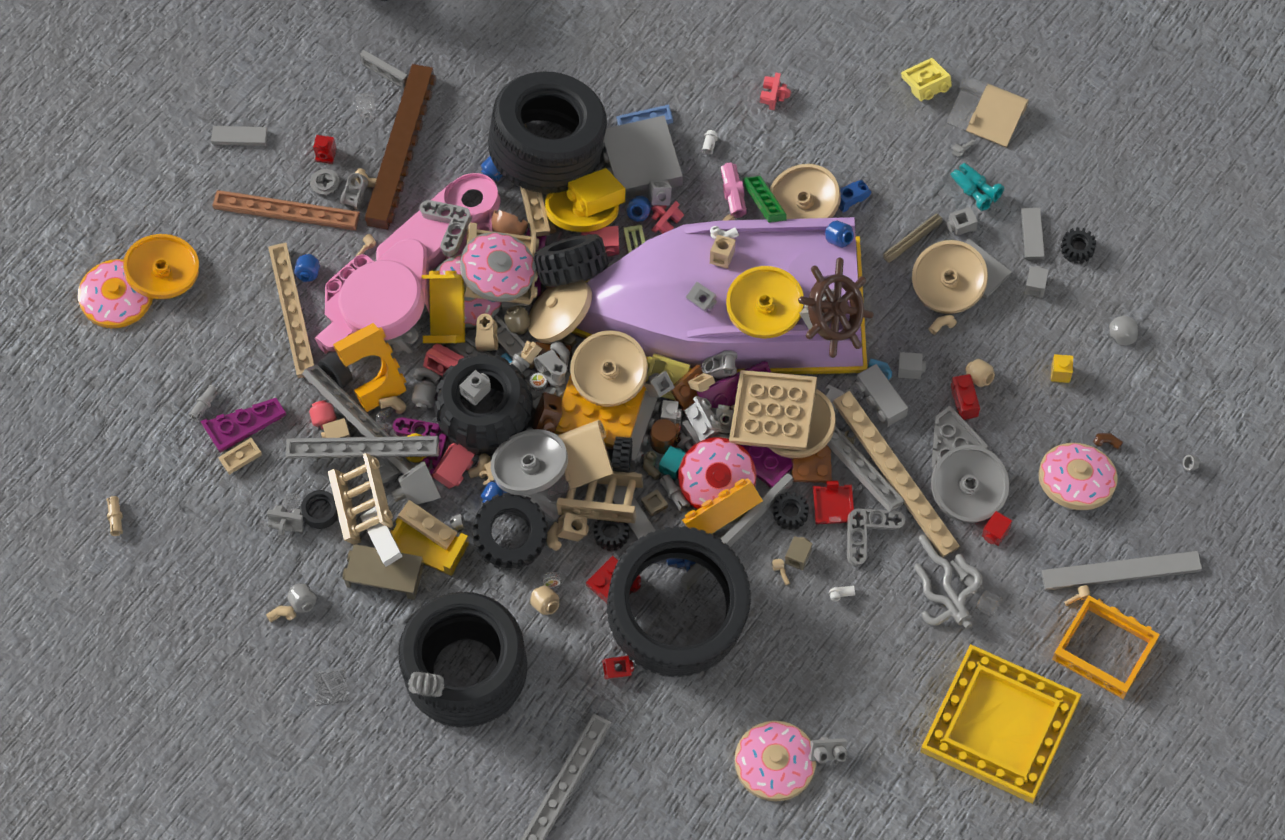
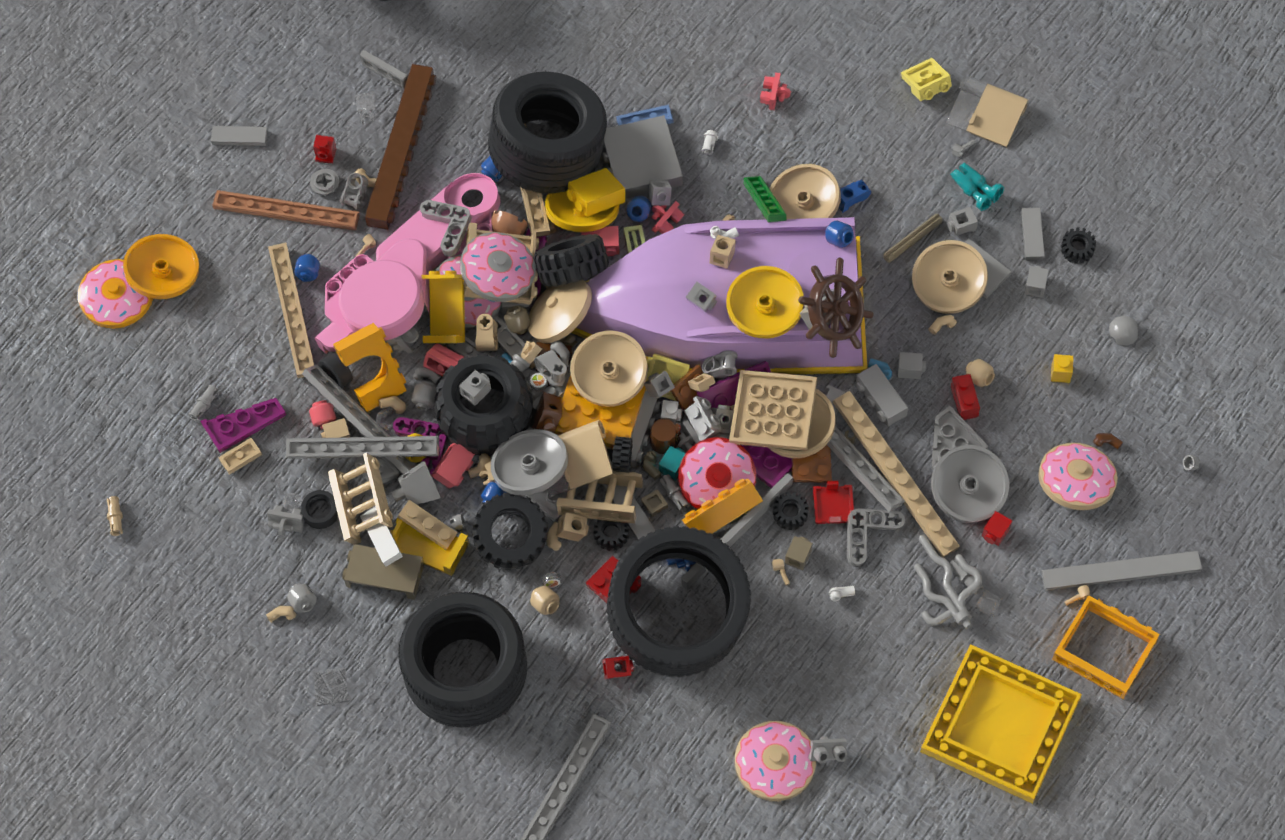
(426, 684): light grey gear -> none
(733, 190): bright pink piece -> none

